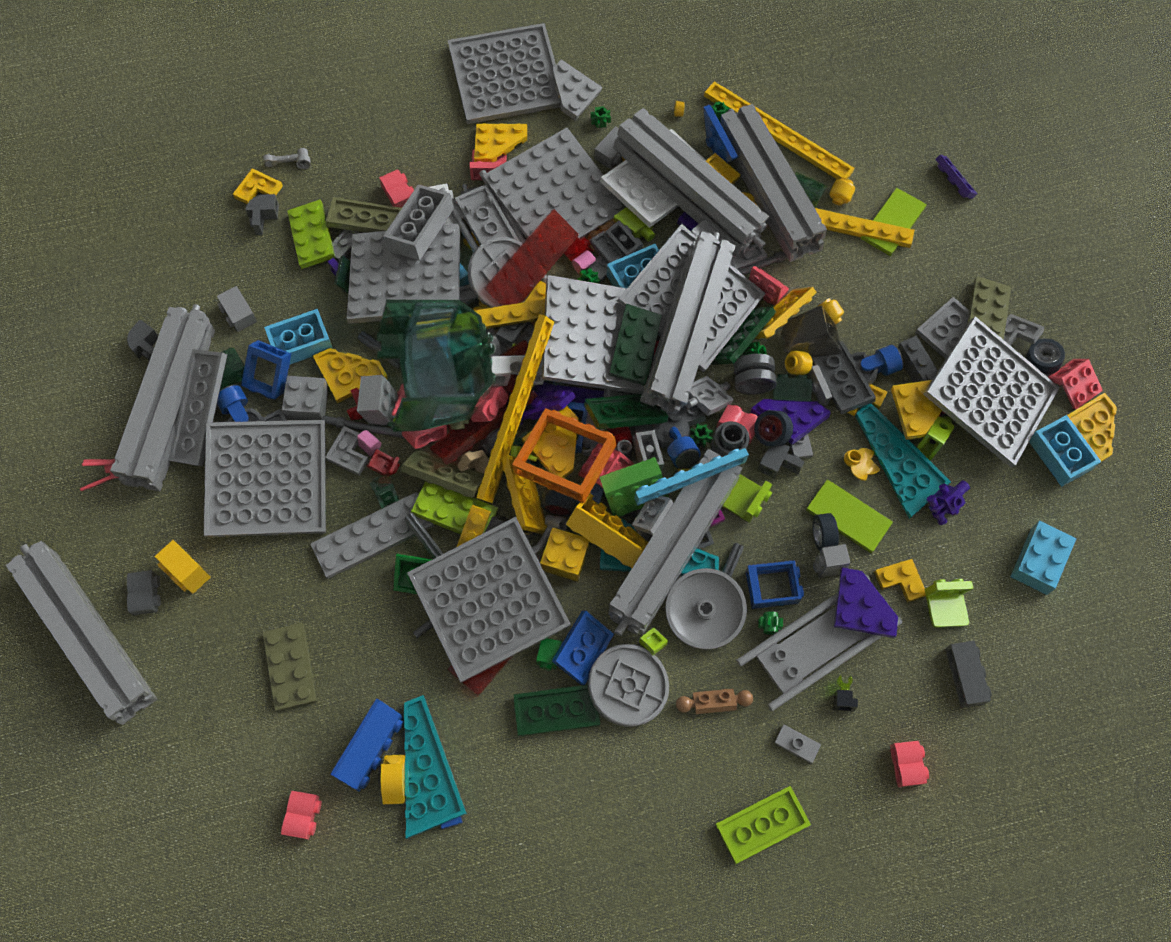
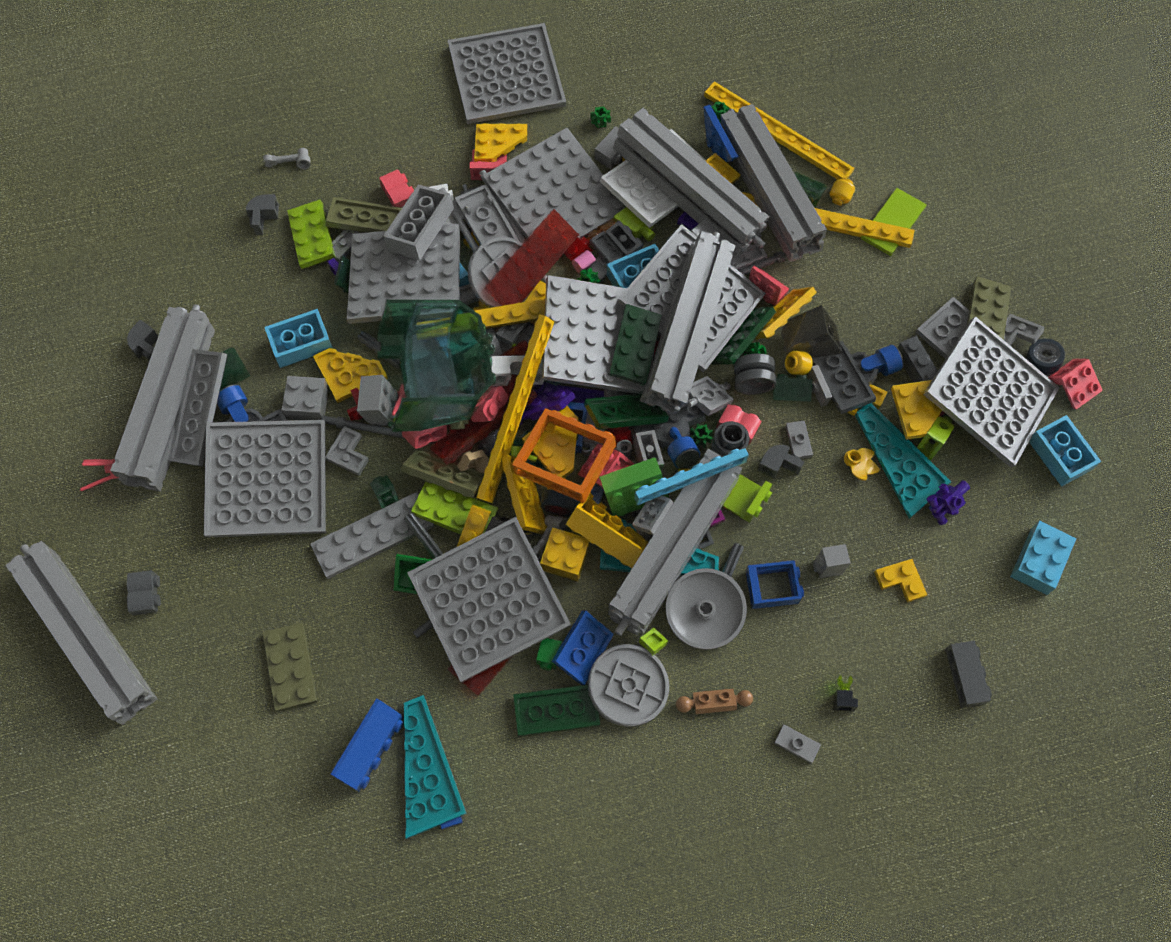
(181, 567): yellow brick -> none
(236, 308): light grey brick -> none
(254, 183): yellow plate -> none
(274, 355): blue window -> none
(300, 815): coral brick -> none
(368, 442): bright pink brick -> none
(383, 463): red bracket -> none
(393, 779): yellow brick -> none
(573, 89): light grey plate -> none
(678, 109): yellow axle -> none
(762, 824): lime plate -> none
(770, 623): green gear -> none
(783, 428): wheel -> none
(803, 414): dark purple plate -> none
(807, 651): light grey piece -> none
(825, 531): black wheel -> none
(833, 309): yellow head -> none
(853, 517): lime tile -> none
(862, 606): dark purple plate -> none
(909, 764): coral brick -> none
(947, 602): lime bracket -> none
(955, 177): dark purple plate -> none
(1096, 424): yellow plate -> none

